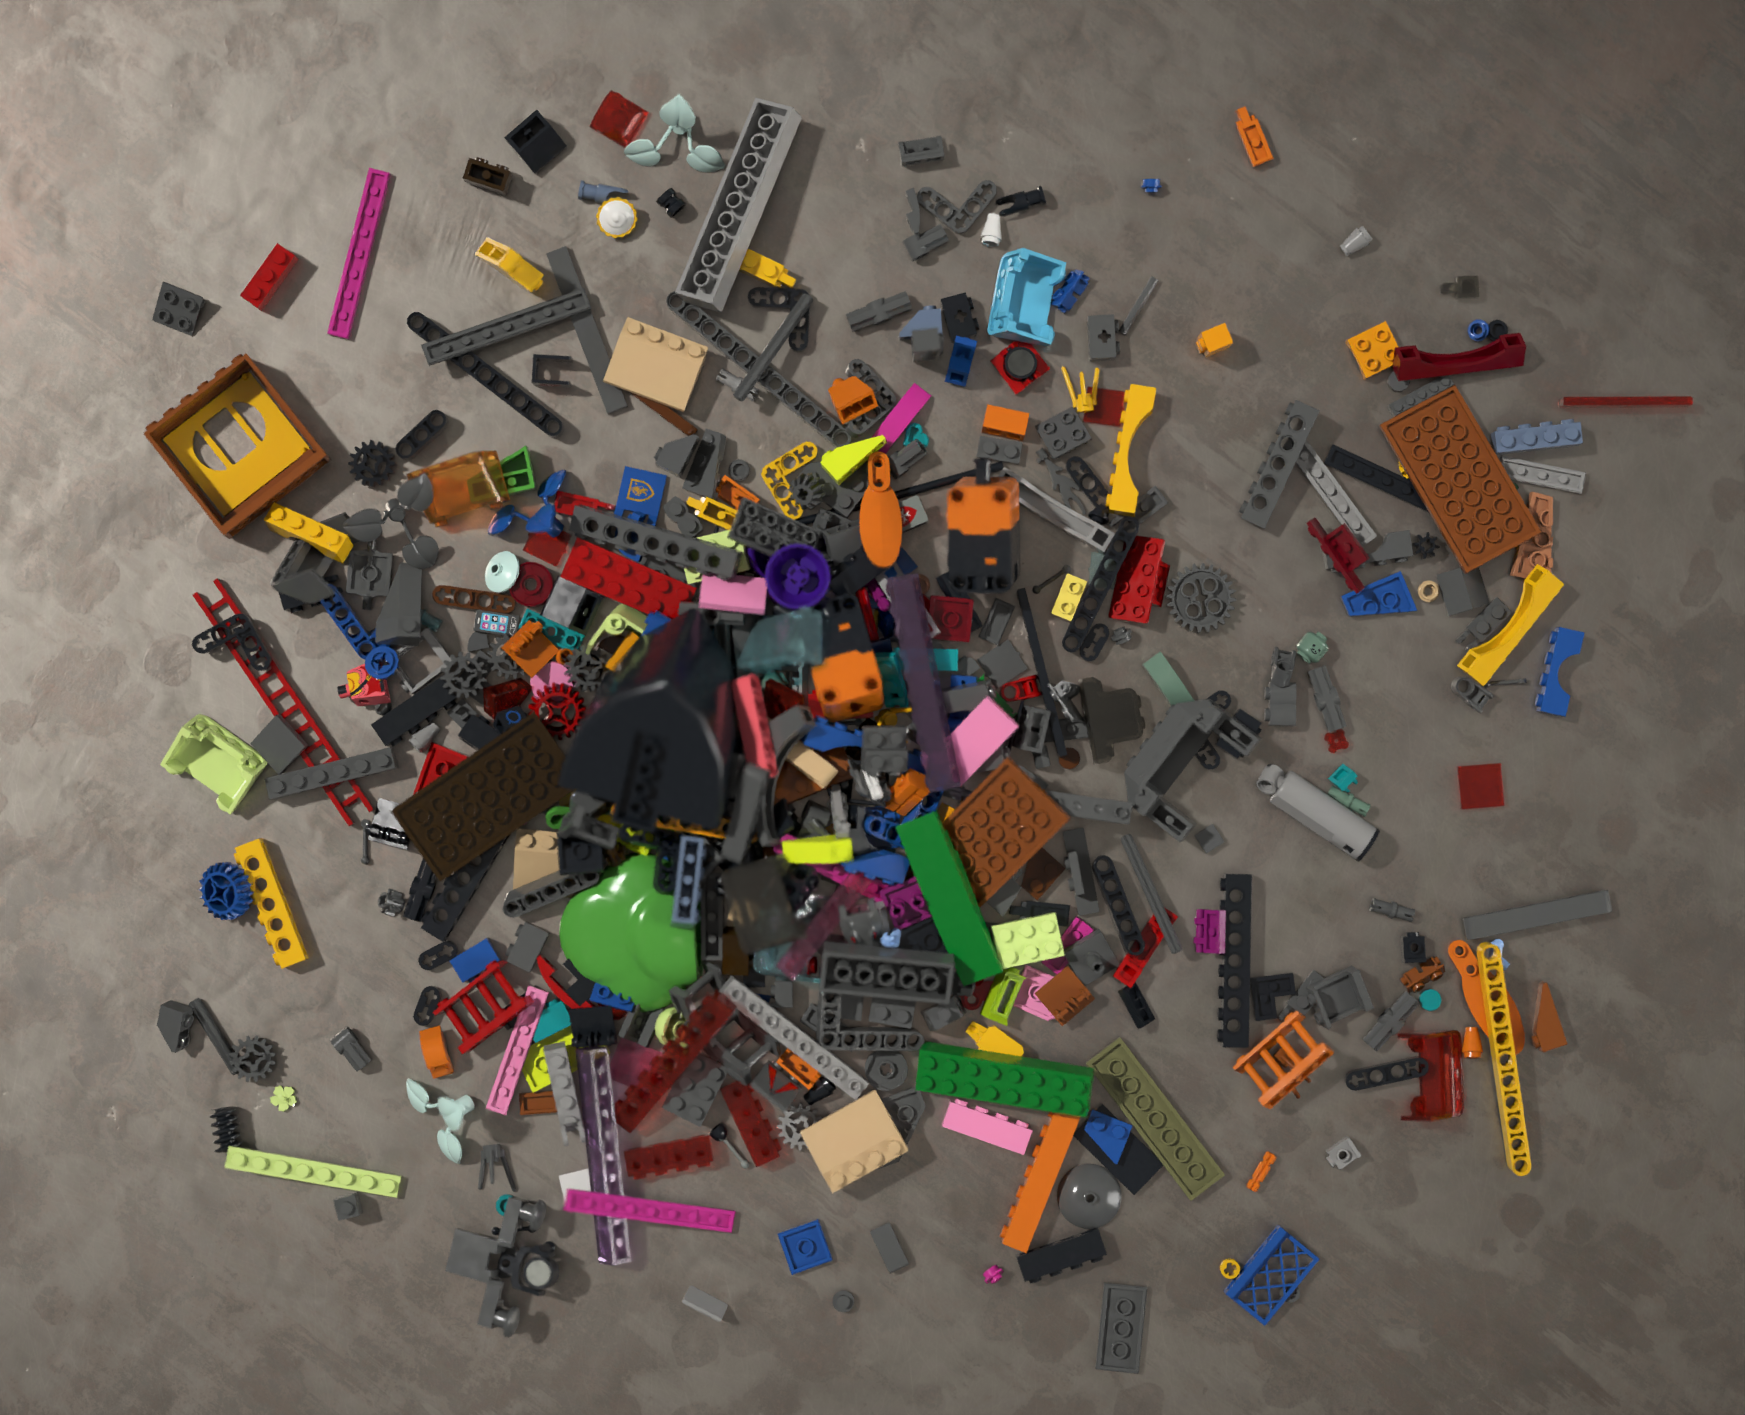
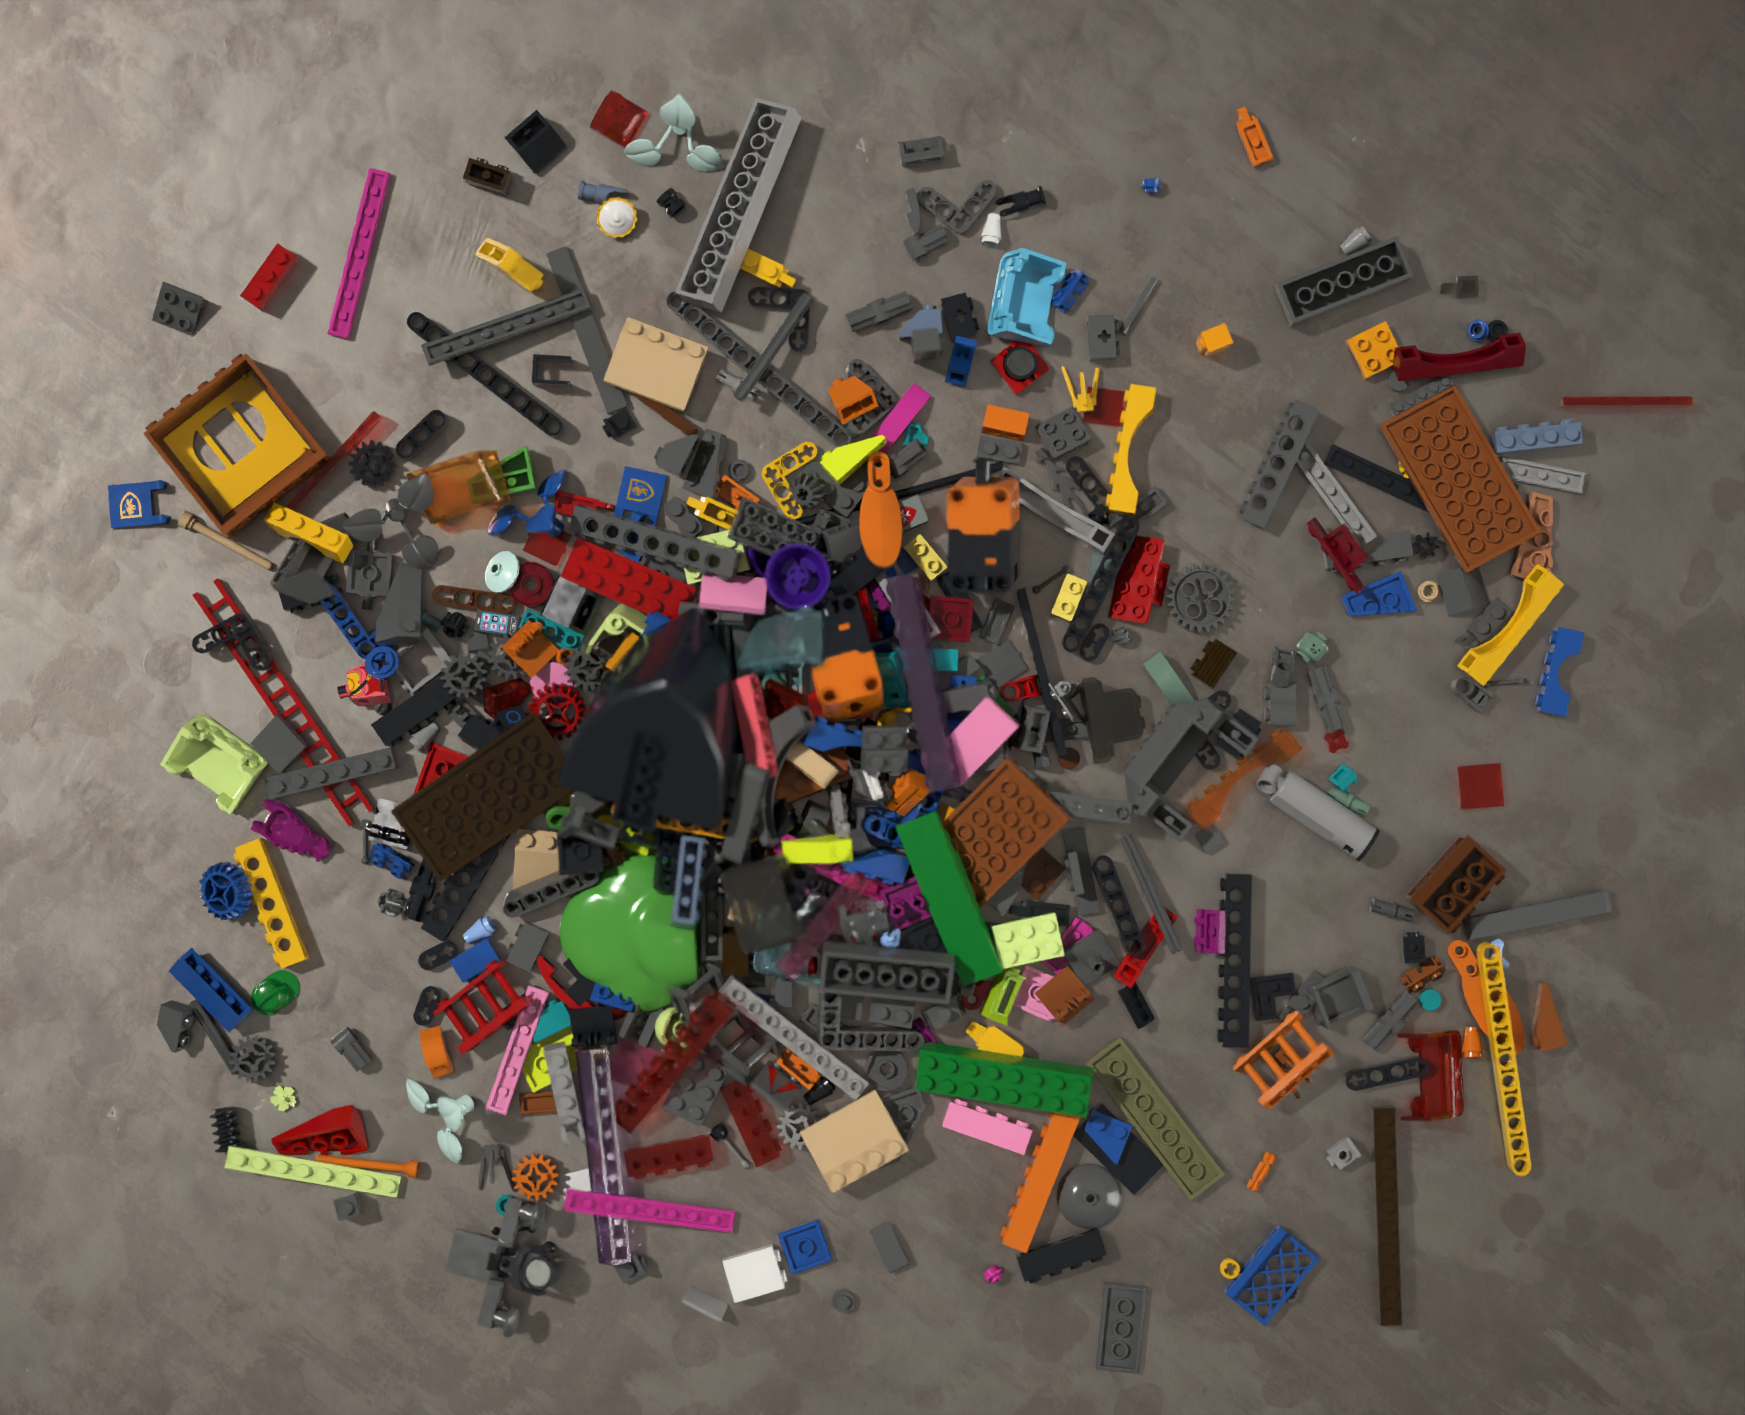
(132, 504): none -> blue flag
(188, 521): none -> tan piece
(210, 990): none -> blue brick
(275, 992): none -> green piece
(289, 832): none -> magenta animal
(334, 461): none -> clear red tile
(334, 1130): none -> red wedge
(397, 866): none -> blue hinge
(410, 1168): none -> orange piece
(454, 624): none -> black gear
(479, 930): none -> light blue cone
(545, 1175): none -> orange gear
(619, 424): none -> black bracket
(632, 1269): none -> dark grey bracket
(754, 1273): none -> white brick
(825, 887): none -> dark grey plate
(919, 1025): none -> magenta axle
(925, 557): none -> light yellow brick
(1213, 663): none -> dark brown brick
(1277, 750): none -> clear orange arch
(1343, 281): none -> dark grey brick
(1386, 1215): none -> dark brown brick
(1442, 878): none -> reddish brown brick

